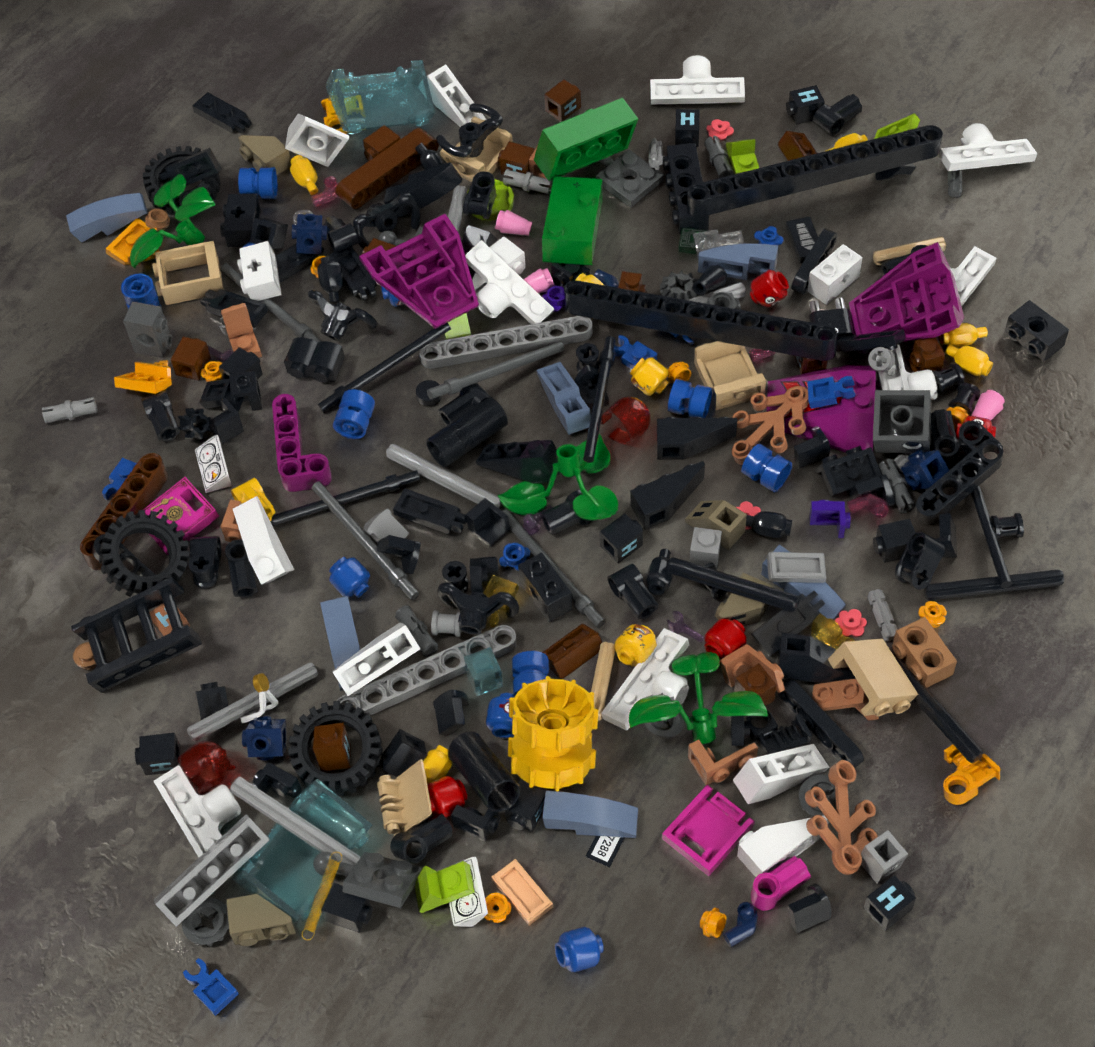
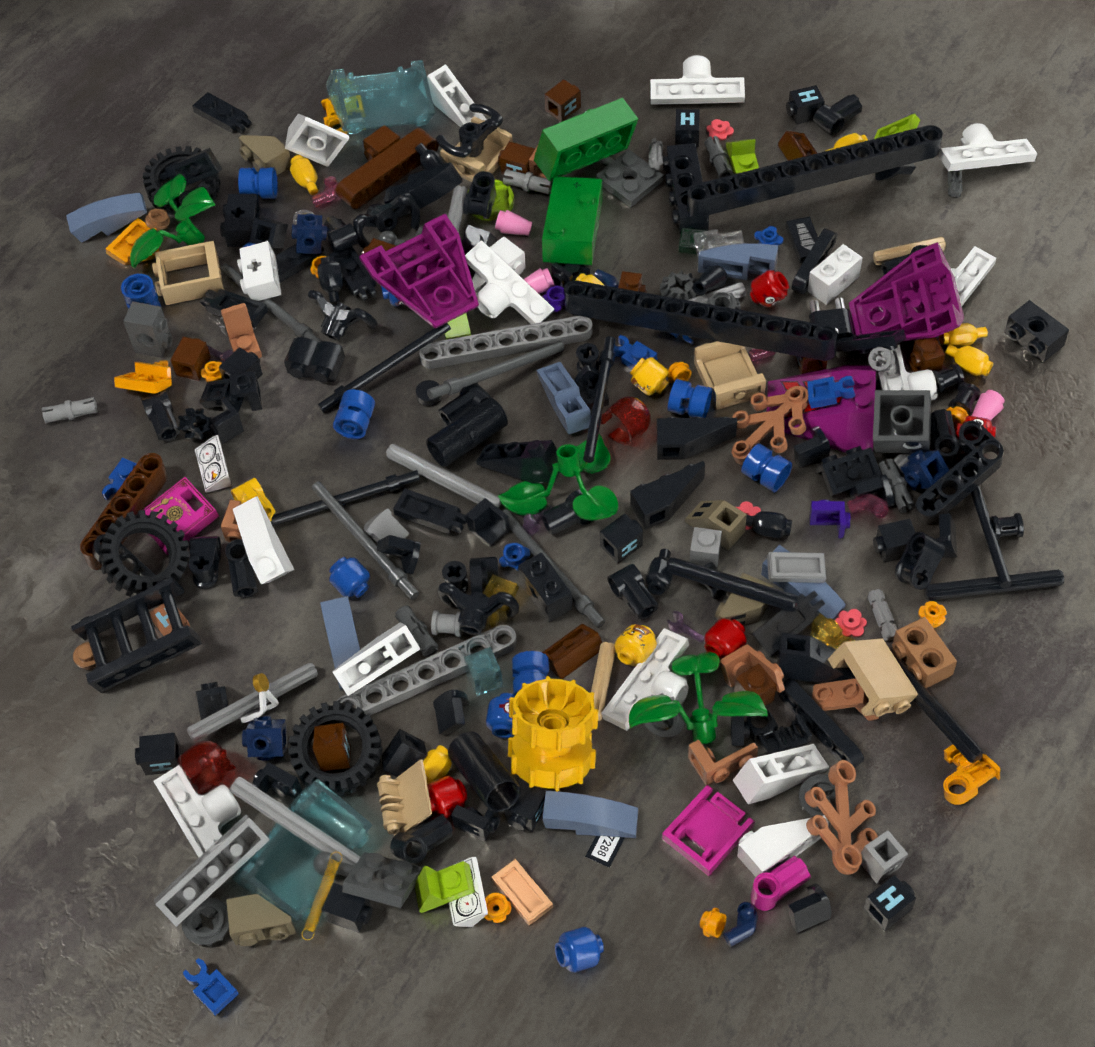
(290, 450): magenta beam -> none

